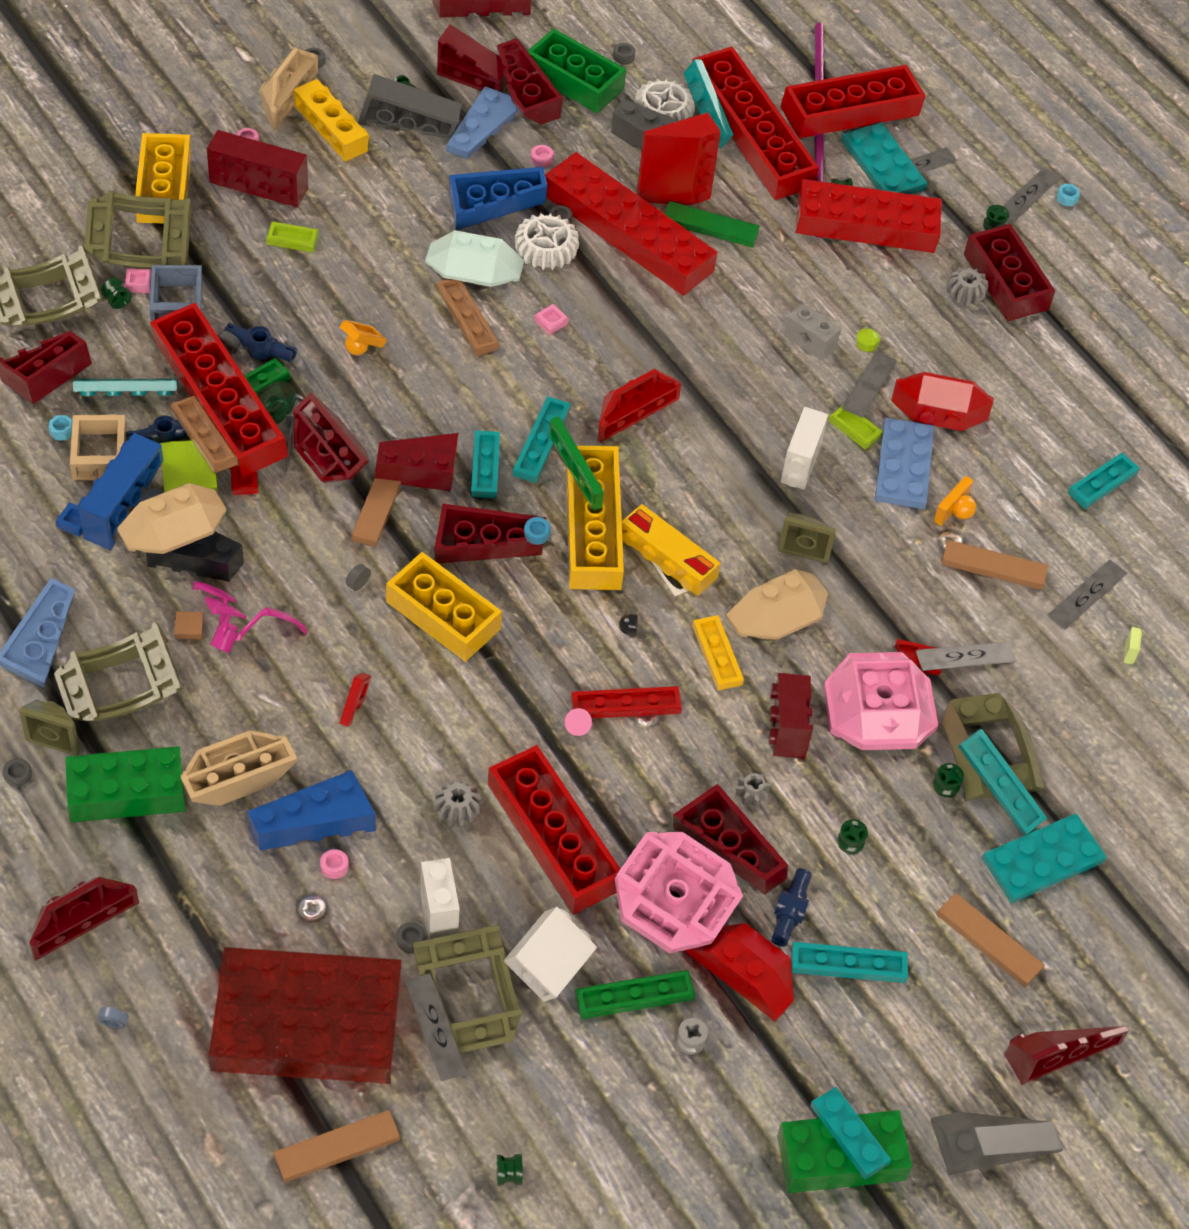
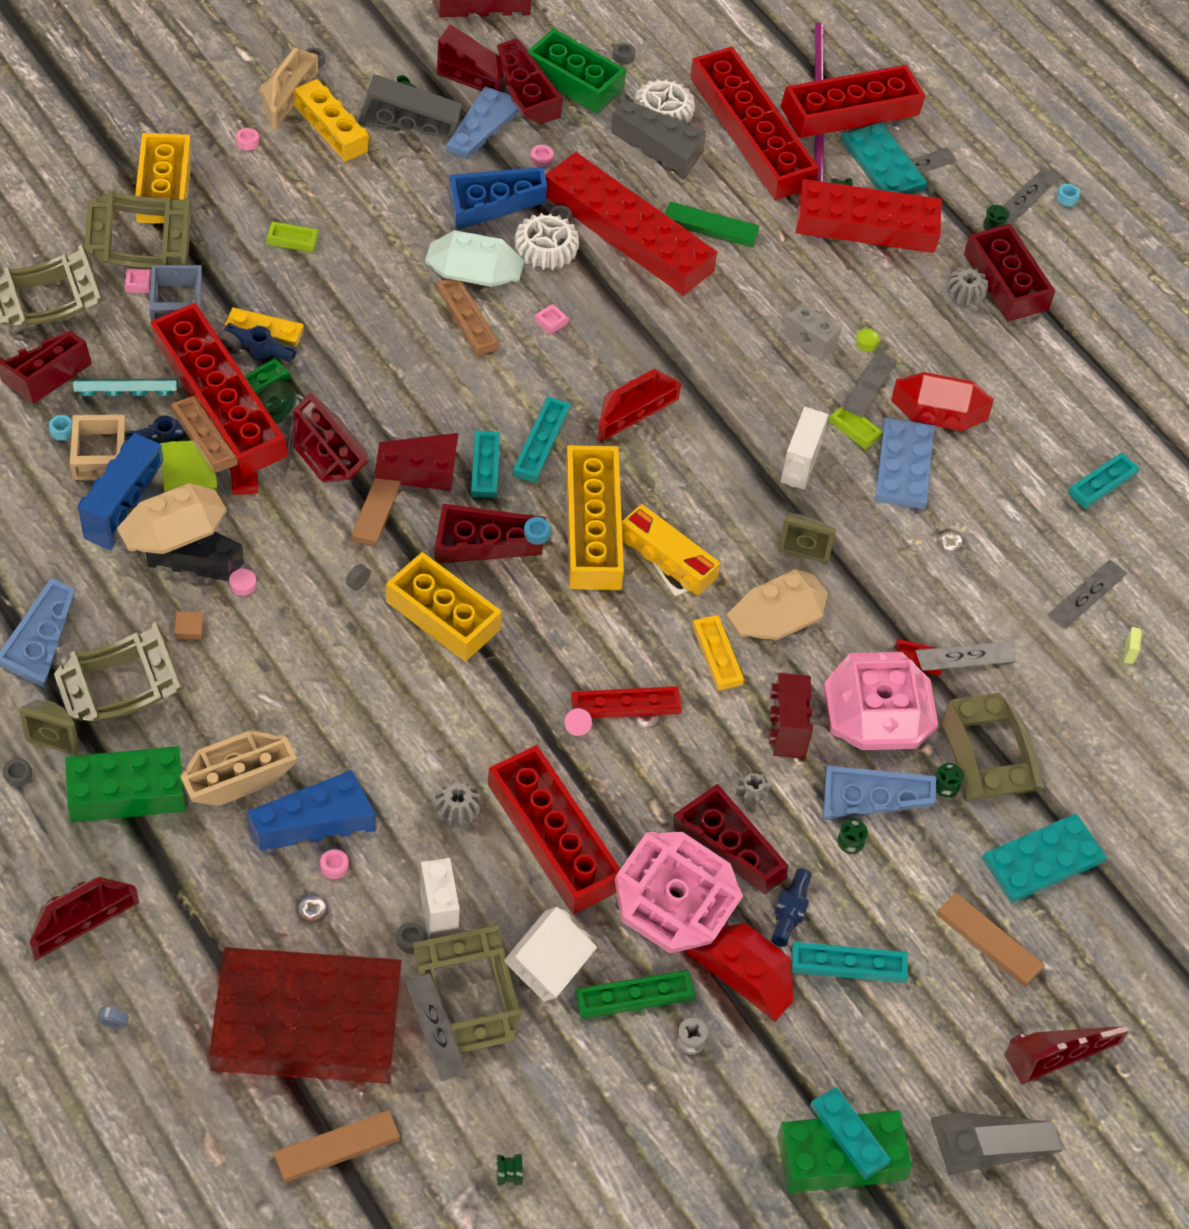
(70, 520): blue plate -> none
(116, 293): dark green wheel -> none
(227, 633): dark pink plant -> none
(242, 582): none -> bright pink tile
(257, 168): dark red brick -> none
(284, 330): none -> yellow plate
(355, 697): red tile -> none
(360, 337): light orange tile -> none
(576, 463): green tile -> none
(628, 624): black hinge -> none
(679, 161): red slope -> none
(706, 98): teal plate -> none
(867, 792): none -> medium blue wing
(957, 503): light orange tile -> none
(994, 564): medium nougat tile -> none
(1002, 782): teal plate -> none

